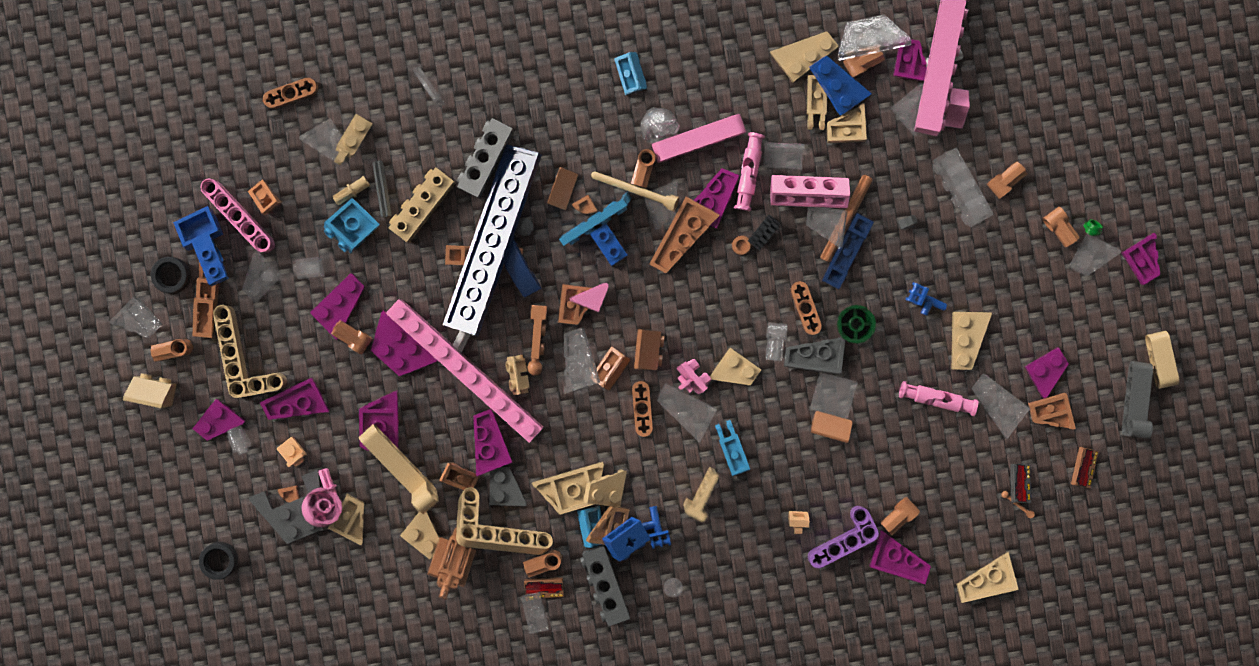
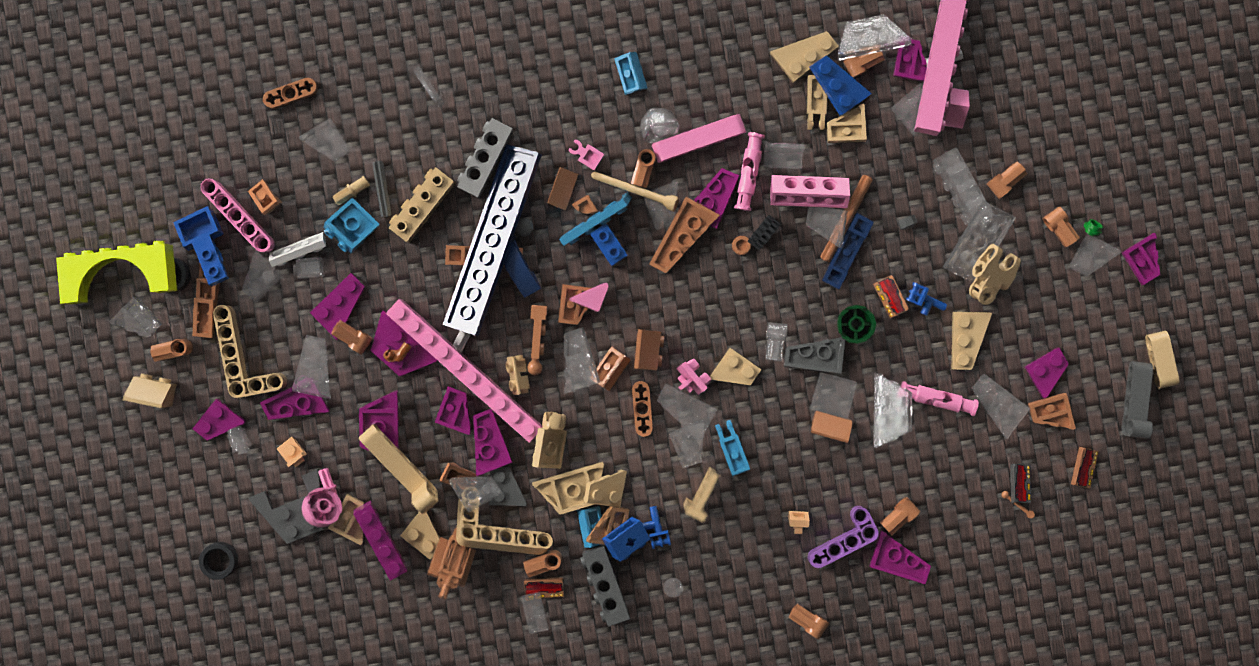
(78, 271): none -> neon yellow arch
(289, 494): nougat tile -> none
(297, 250): none -> white plate
(312, 369): none -> clear wing
(352, 138): tan hinge -> none
(380, 540): none -> magenta brick
(397, 355): none -> dark orange arm
(454, 411): none -> magenta wing
(475, 490): none -> clear wing
(550, 441): none -> tan plate
(588, 156): none -> bright pink plate
(689, 443): none -> clear wing
(806, 292): nougat beam -> none
(812, 623): none -> nougat piece
(890, 296): none -> slope
(891, 410): none -> clear wing
(985, 228): none -> clear piece
(989, 580): tan wing -> none
(992, 275): none -> tan piece

